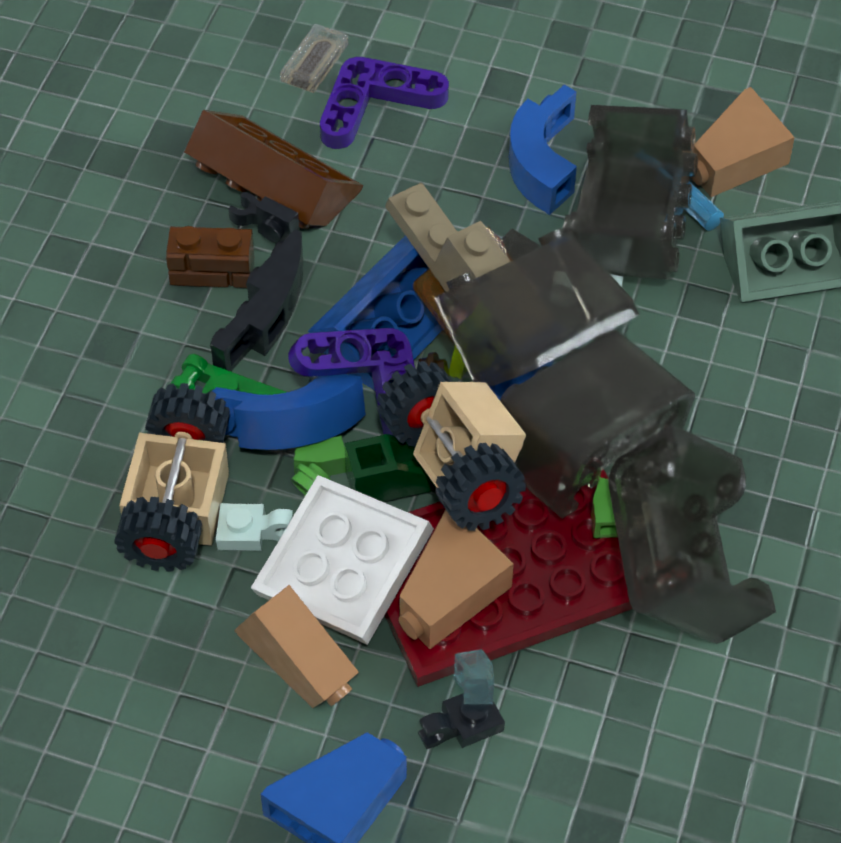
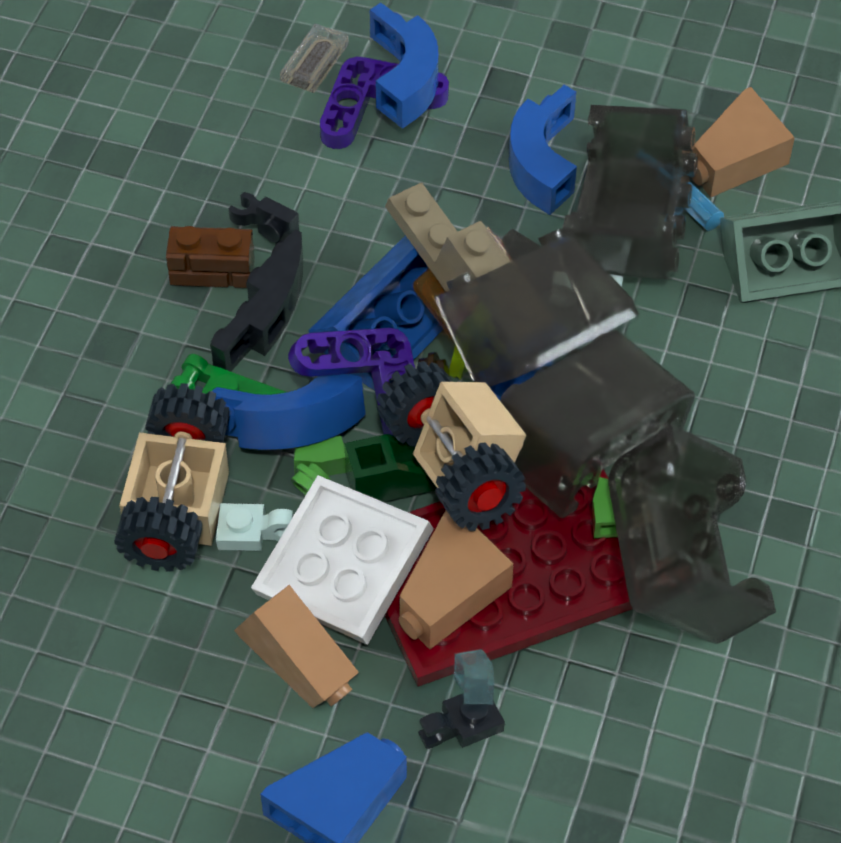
(270, 167): reddish brown slope -> none
(412, 84): none -> blue arch

